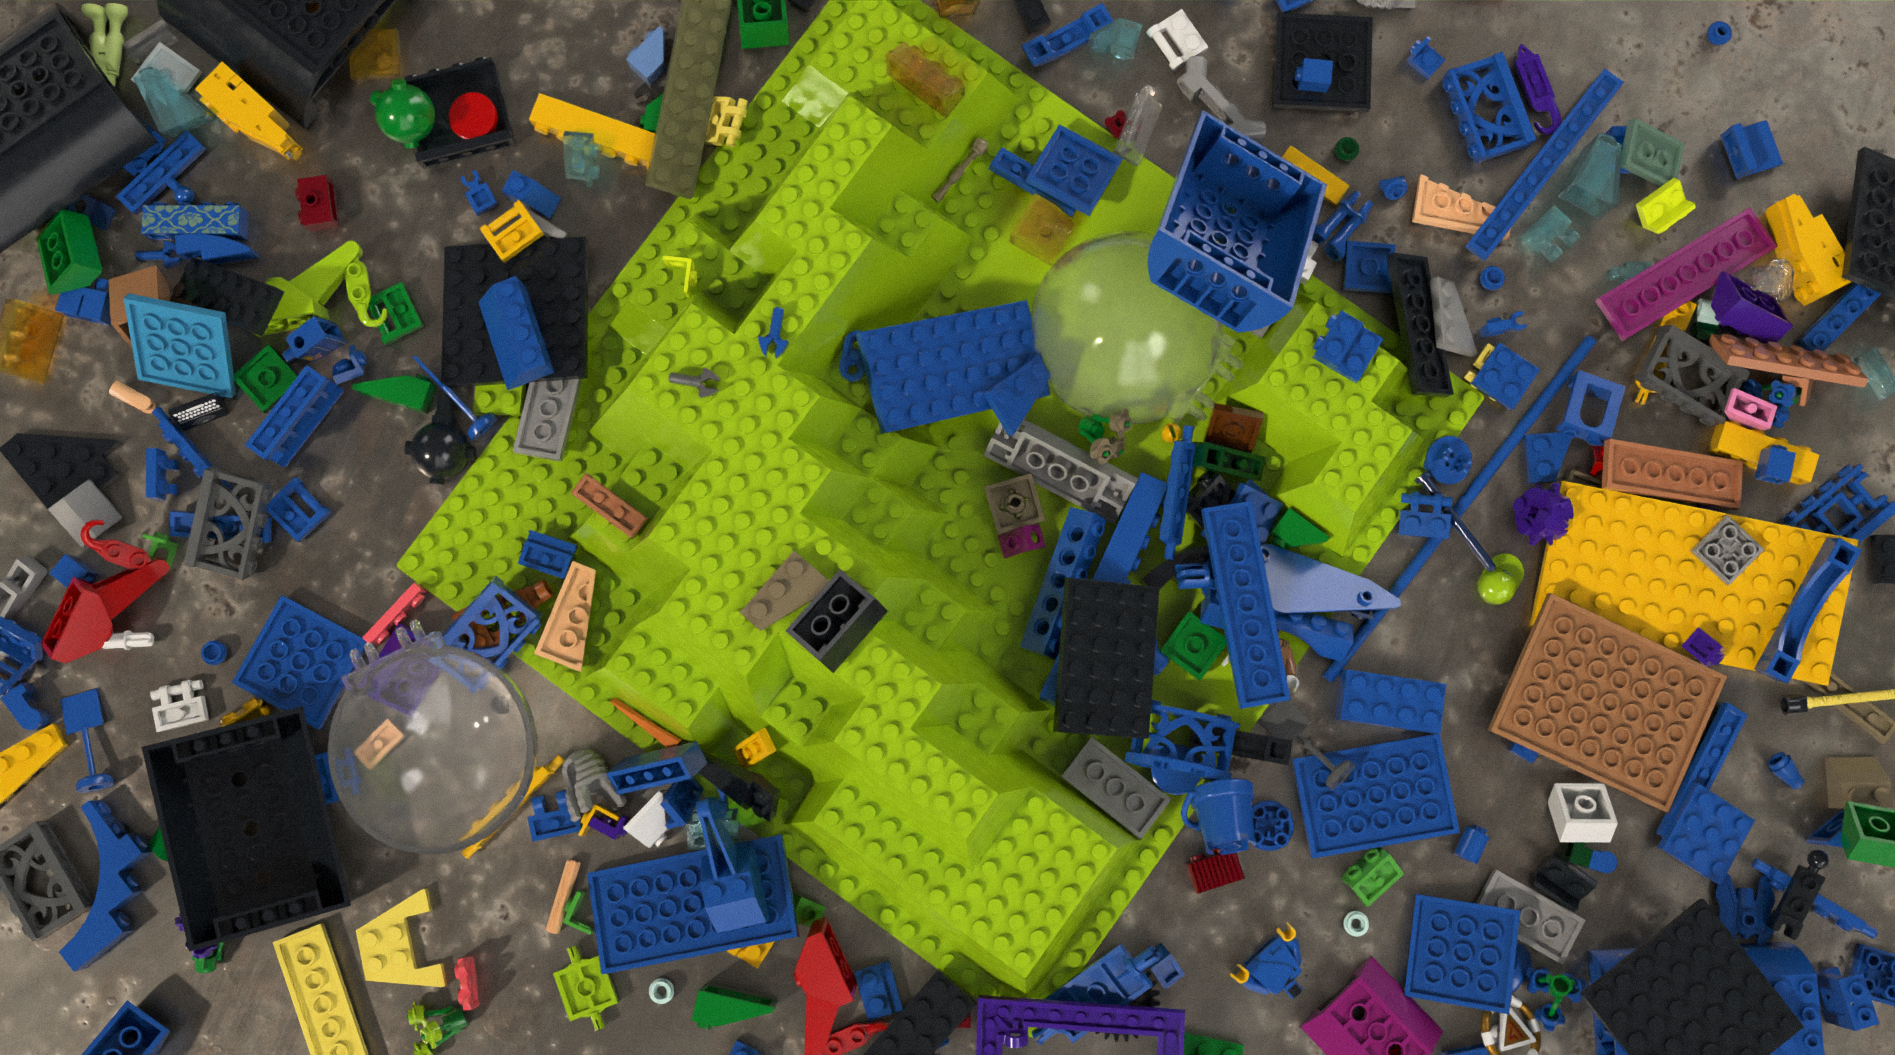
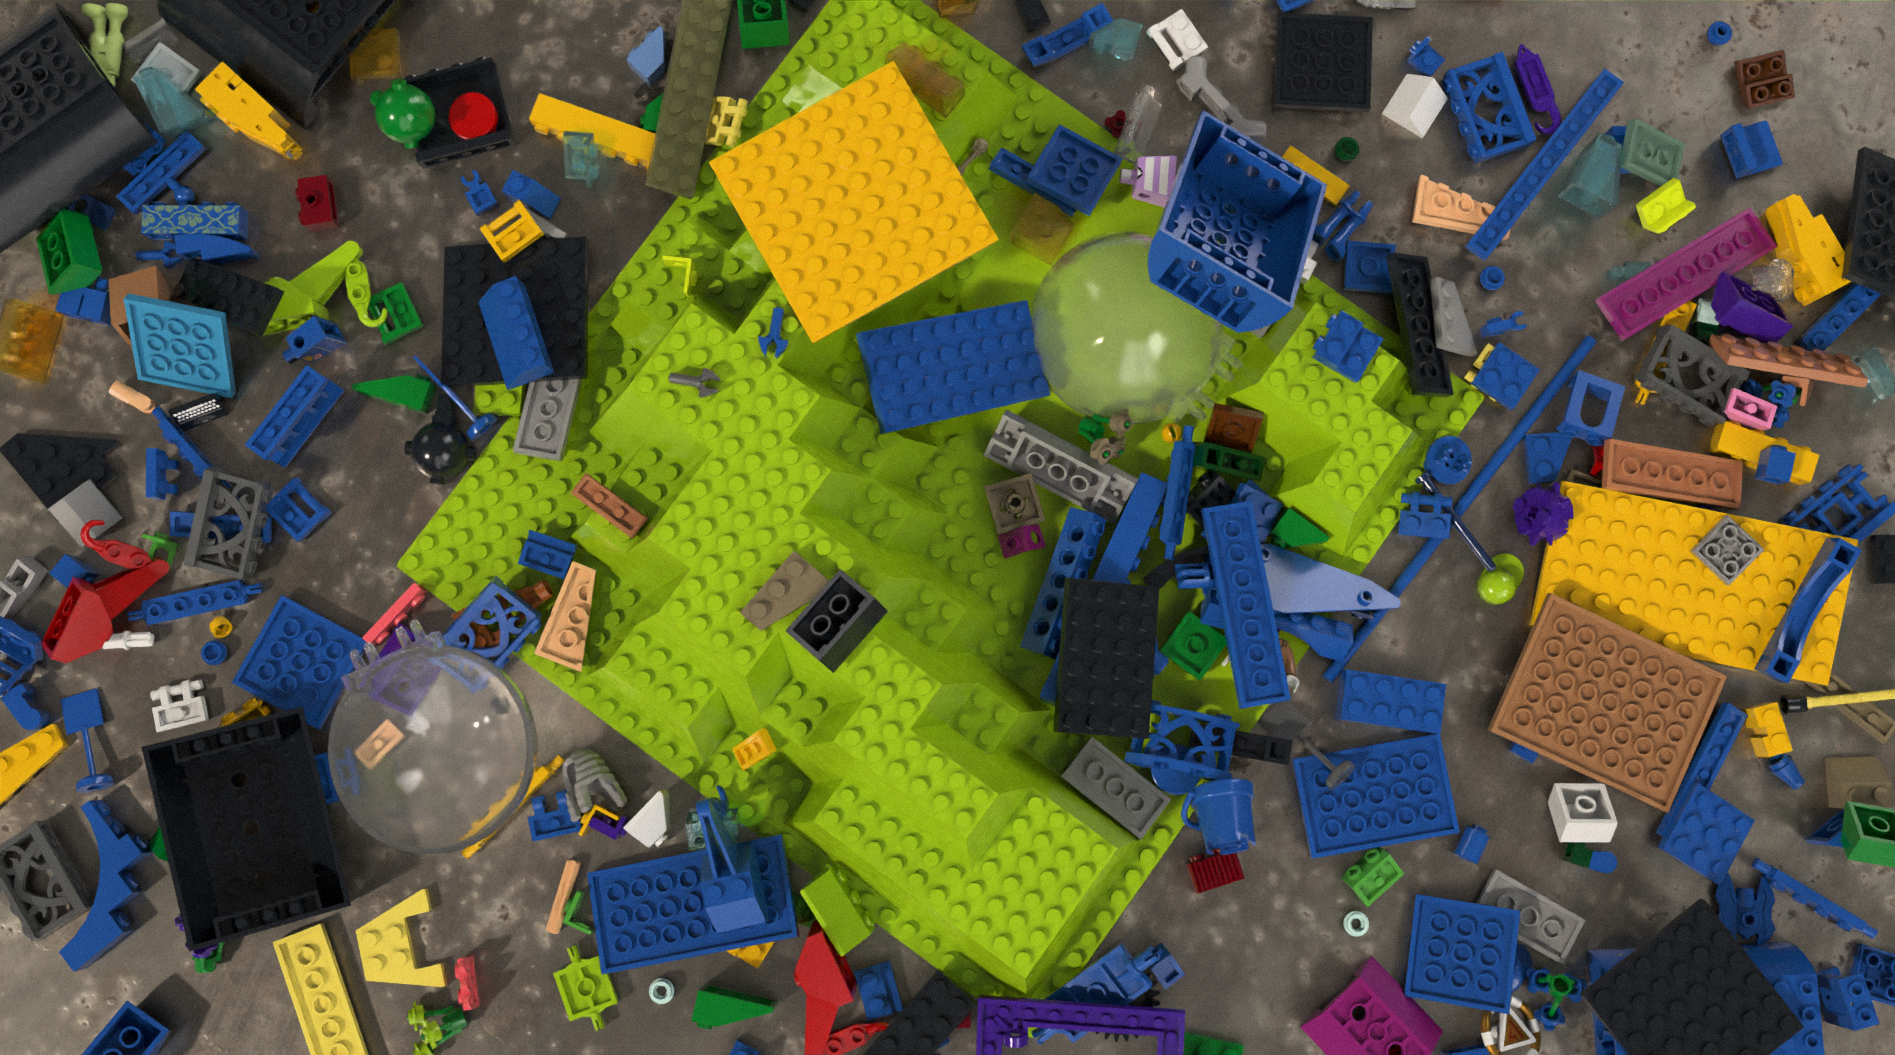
(194, 602): none -> blue plate
(217, 630): none -> yellow hinge
(265, 378): green plate -> none
(349, 368): blue bracket -> none
(657, 768): blue brick -> none
(681, 801): blue bracket -> none
(739, 784): black plate -> none
(838, 909): none -> lime slope
(851, 357): blue plate -> none
(853, 202): none -> yellow baseplate
(1017, 393): blue wing -> none
(1151, 178): none -> lavender torso
(1272, 825): blue tile -> none
(1273, 966): blue torso -> none
(1314, 75): blue brick -> none
(1394, 187): blue plate -> none
(1416, 103): none -> white slope
(1549, 226): clear light blue plate -> none
(1563, 881): black bracket -> none
(1704, 648): dark purple bracket -> none
(1764, 79): none -> reddish brown slope
(1769, 729): none -> yellow brick
(1799, 896): black plate -> none

